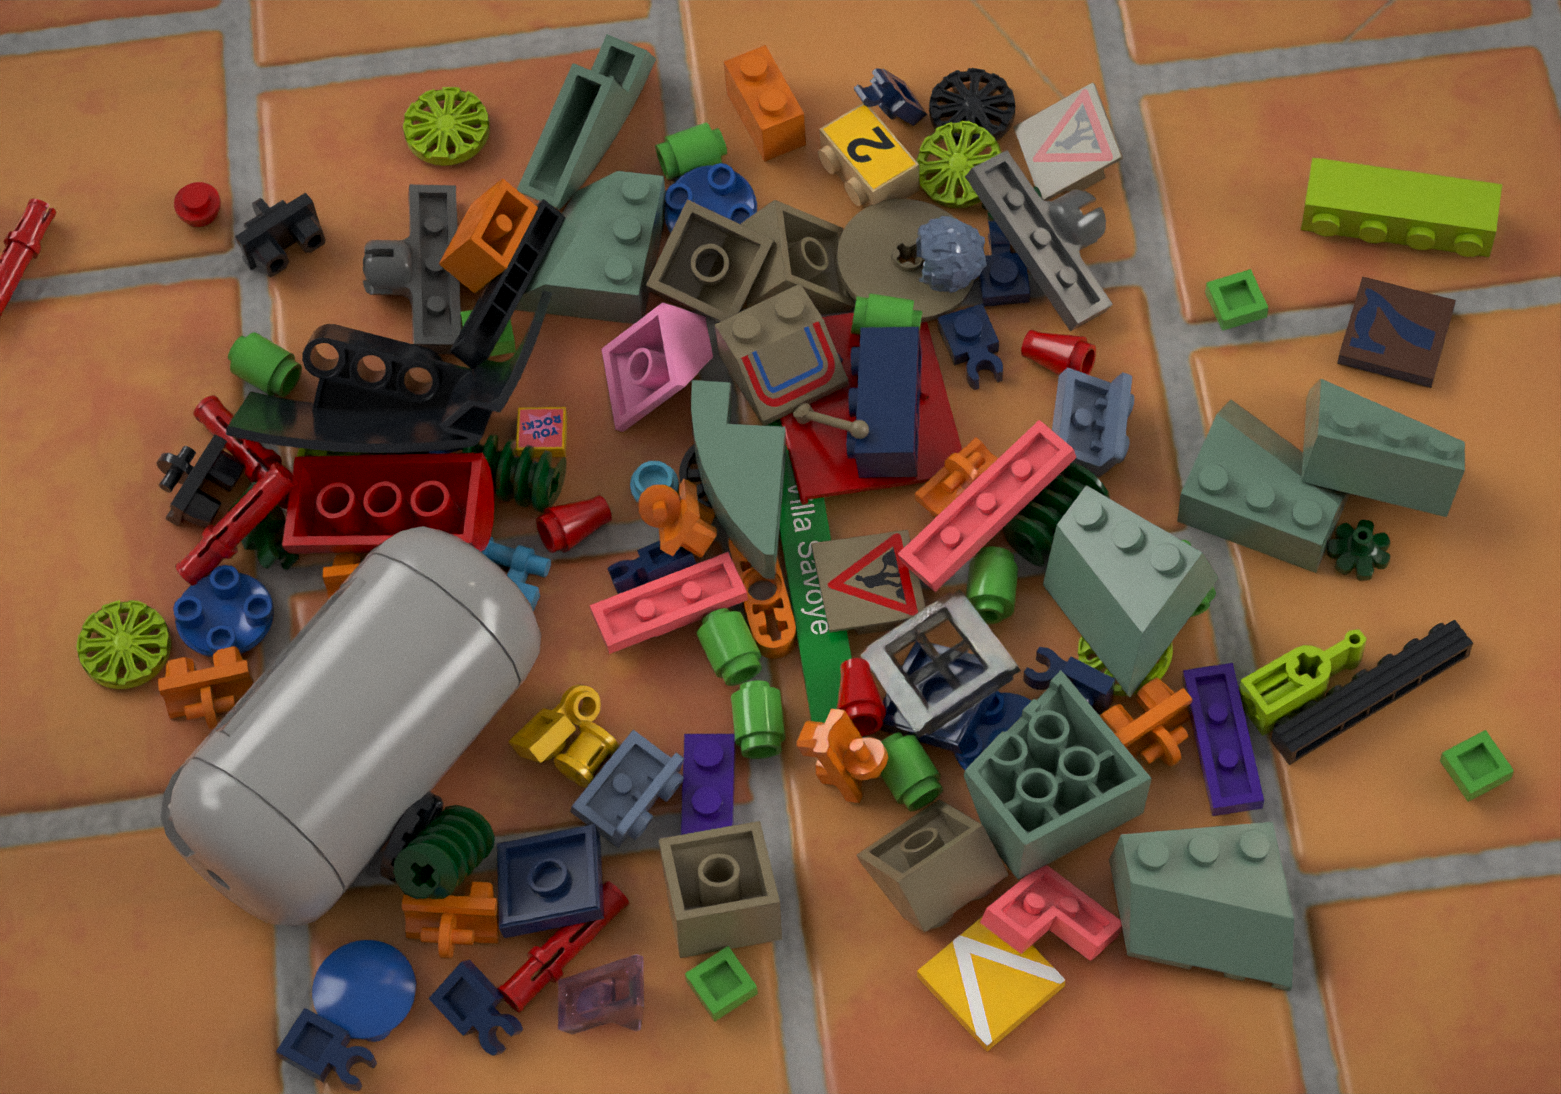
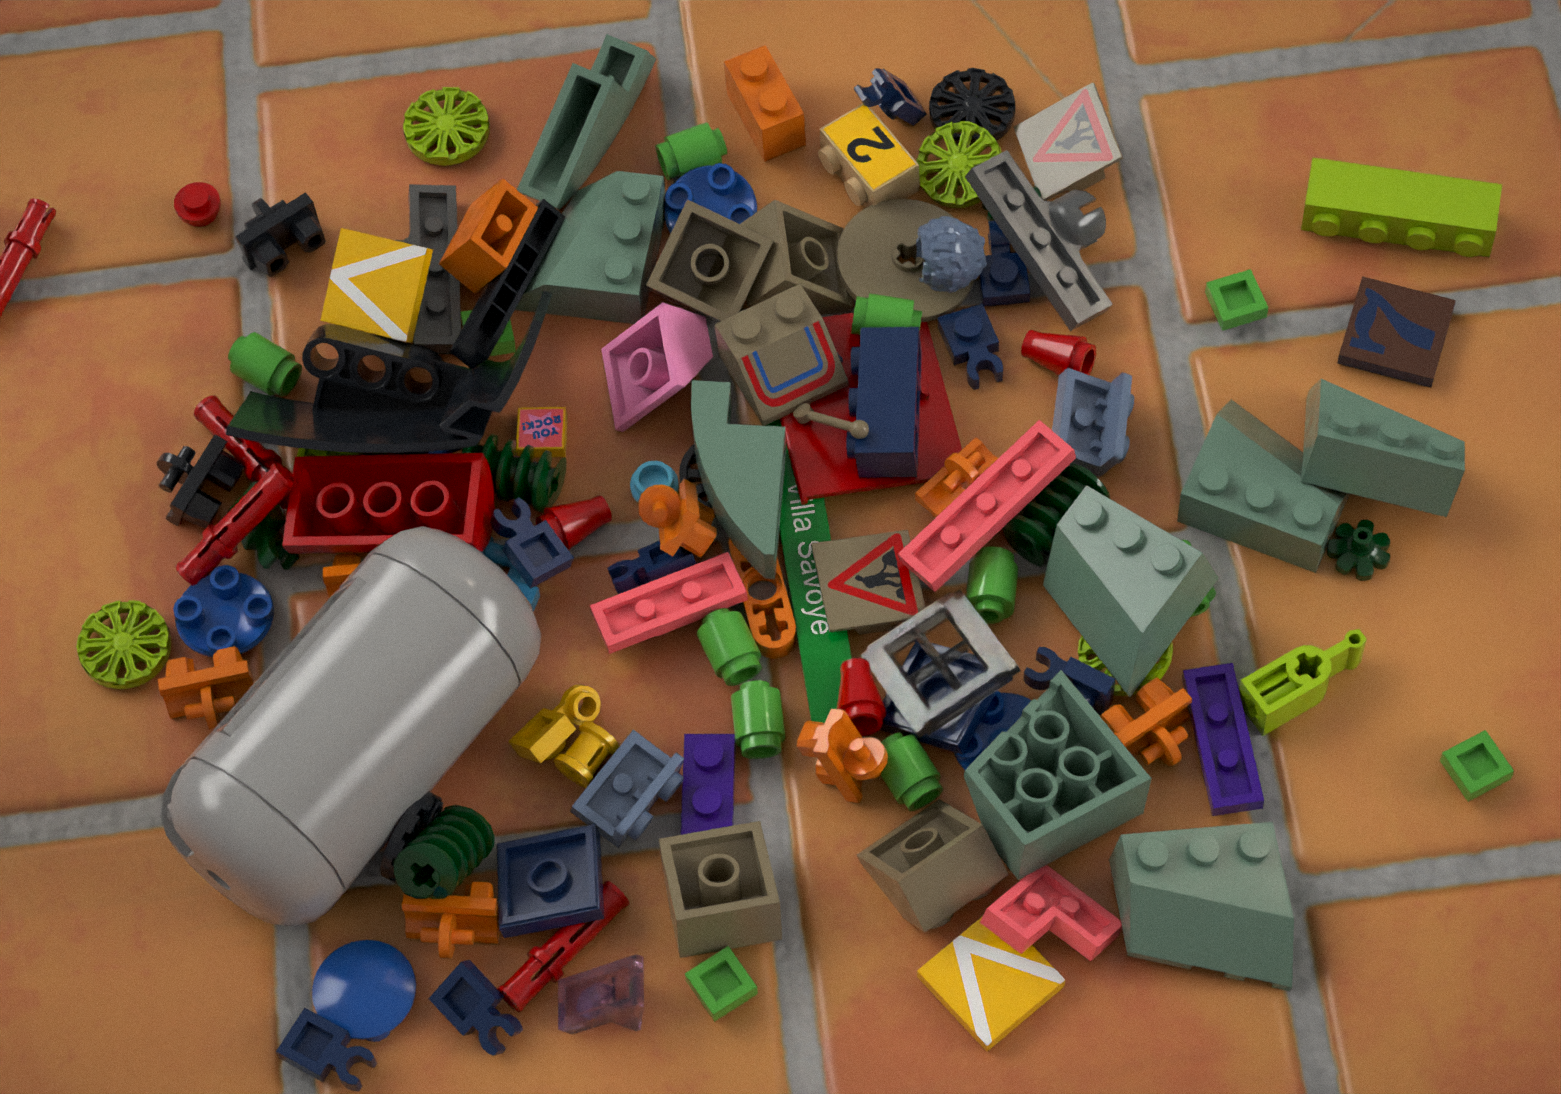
(376, 285): none -> yellow tile
(531, 549): none -> dark blue plate
(1370, 691): black piece -> none

